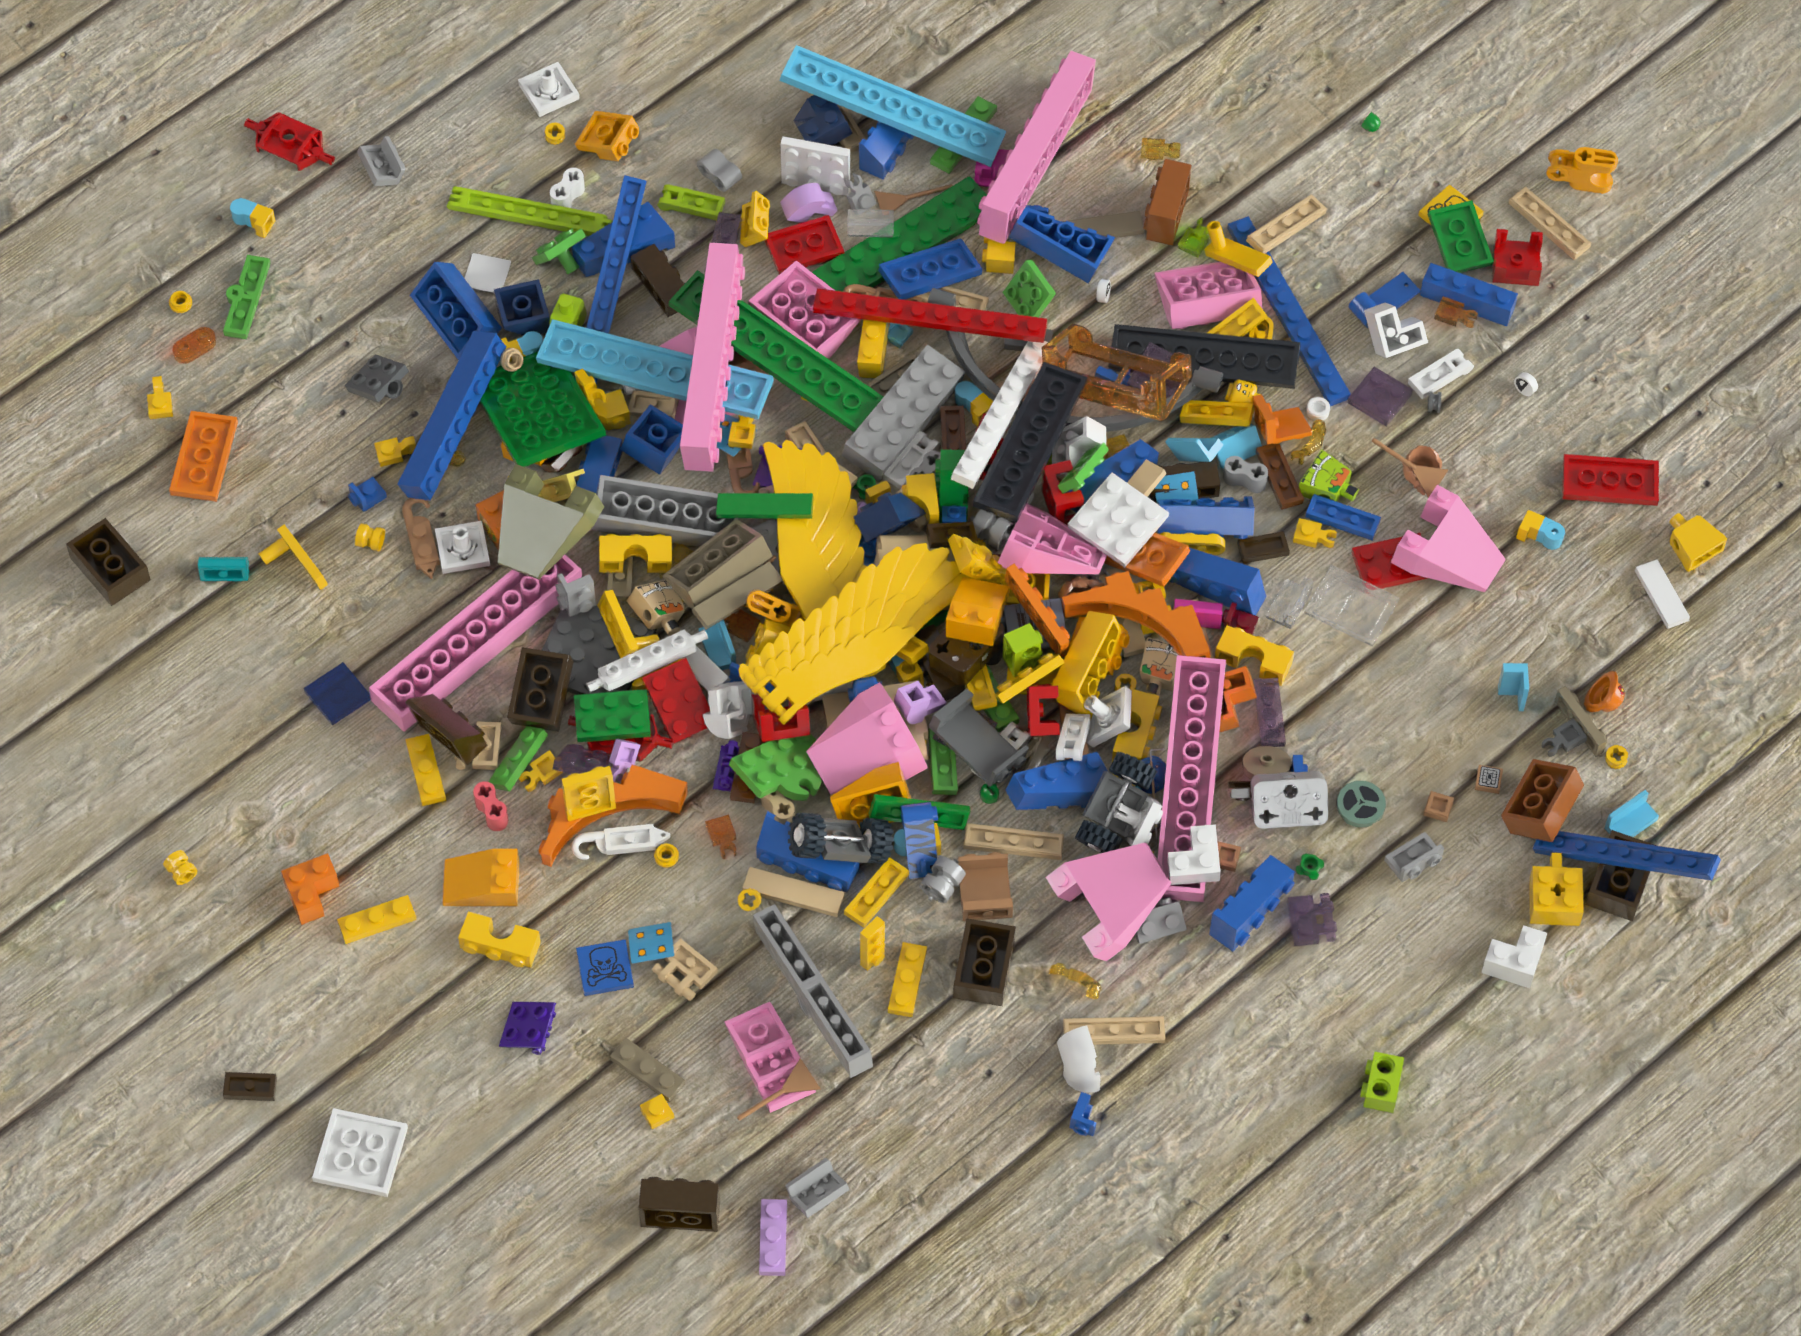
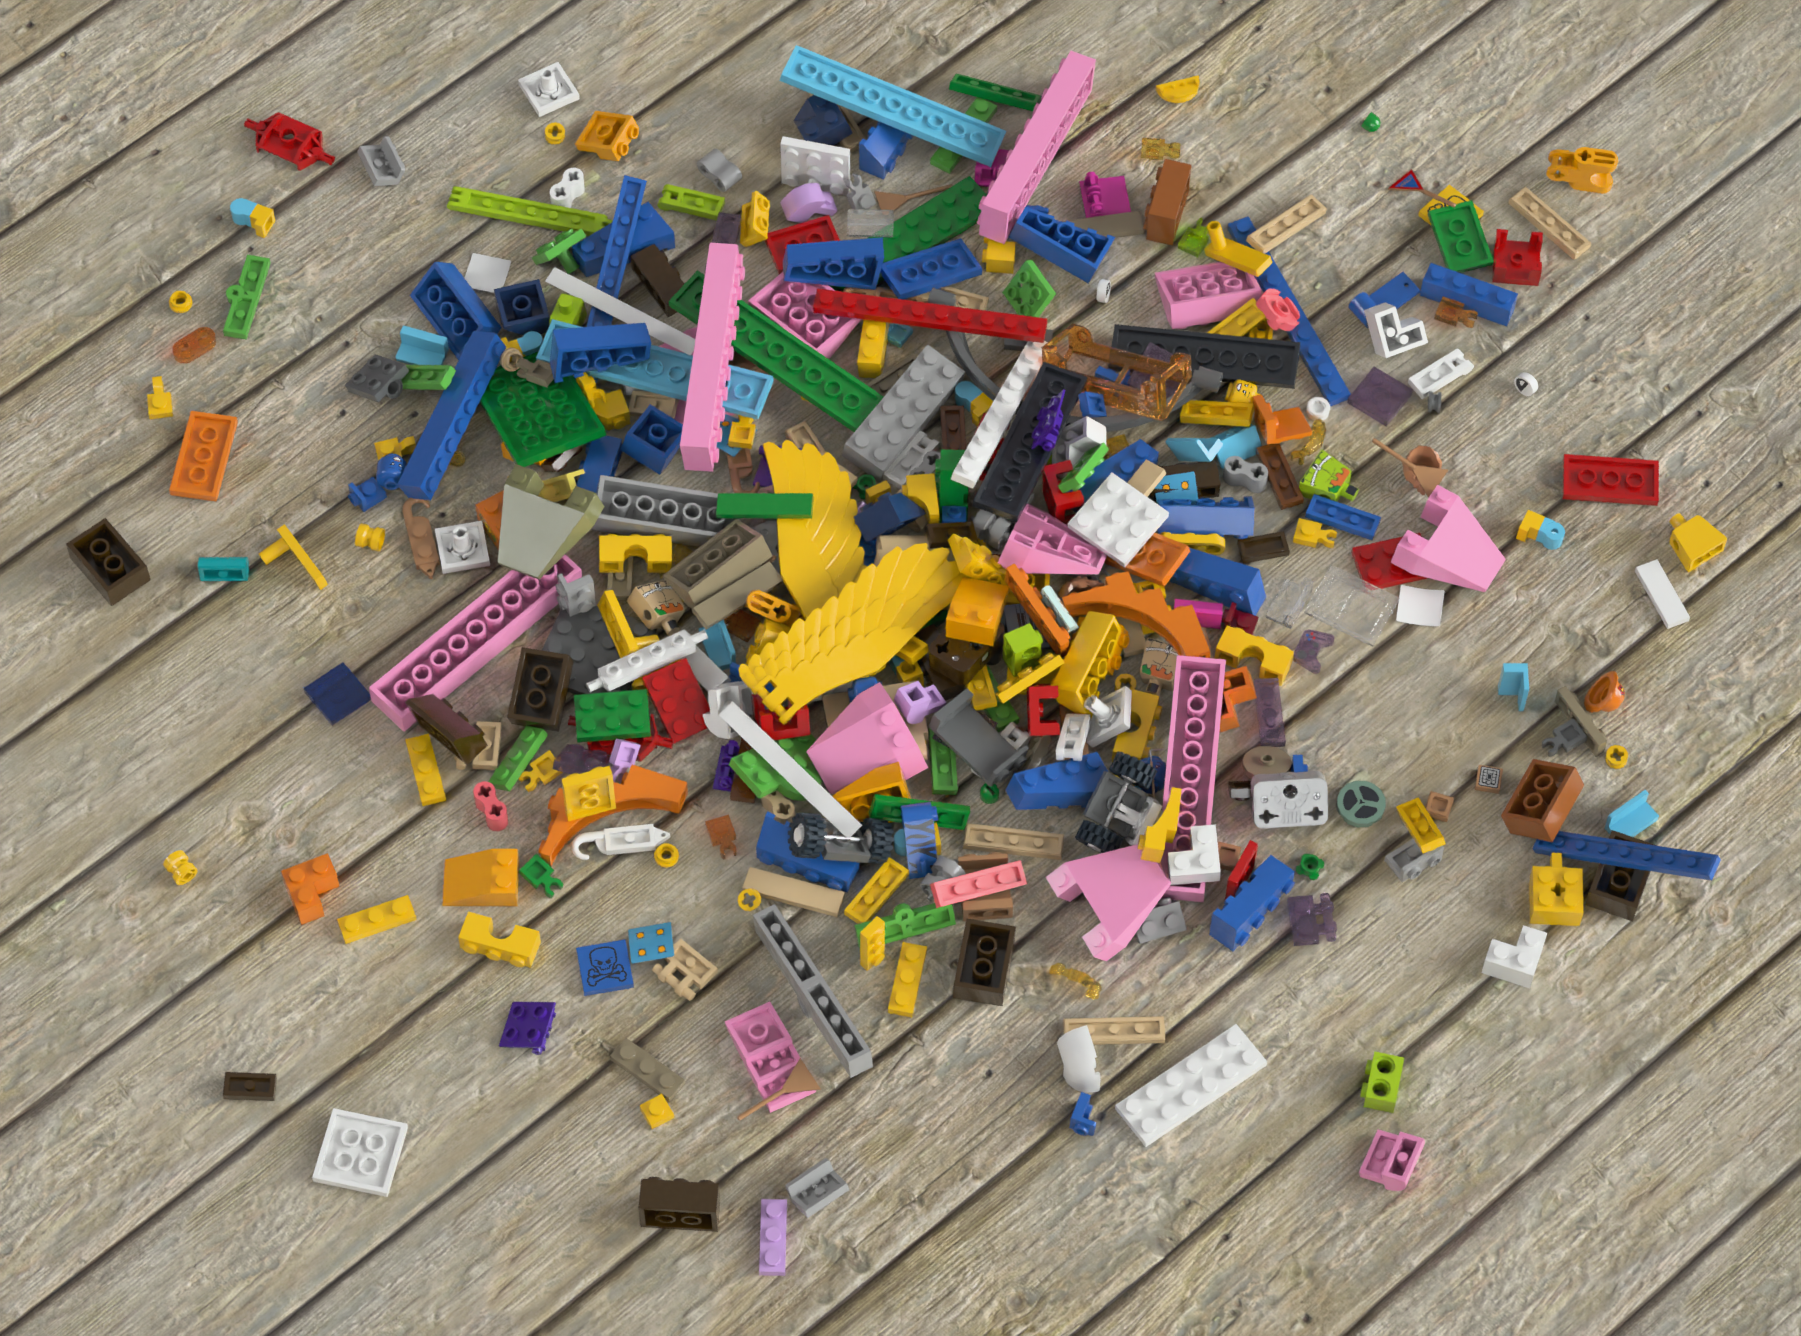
(390, 471): none -> blue head
(421, 347): none -> medium azure panel
(428, 377): none -> bright green plate
(537, 372): none -> dark tan plate
(539, 873): none -> green plate
(597, 348): none -> blue wedge
(621, 310): none -> white sticker
(790, 770): none -> white sticker
(835, 263): none -> blue wedge
(912, 922): none -> bright green hinge
(978, 884): none -> coral plate
(994, 92): none -> green tile
(1049, 423): none -> dark purple hinge
(1063, 617): none -> light aqua slope
(1092, 405): none -> blue bracket
(1104, 195): none -> dark pink hinge
(1164, 830): none -> yellow slope
(1179, 90): none -> yellow plate
(1190, 1085): none -> white plate
(1242, 869): none -> red tile
(1279, 311): none -> coral plate
(1309, 648): none -> piece
(1392, 1159): none -> bright pink brick
(1410, 183): none -> piece
(1420, 606): none -> white sticker
(1420, 825): none -> yellow plate

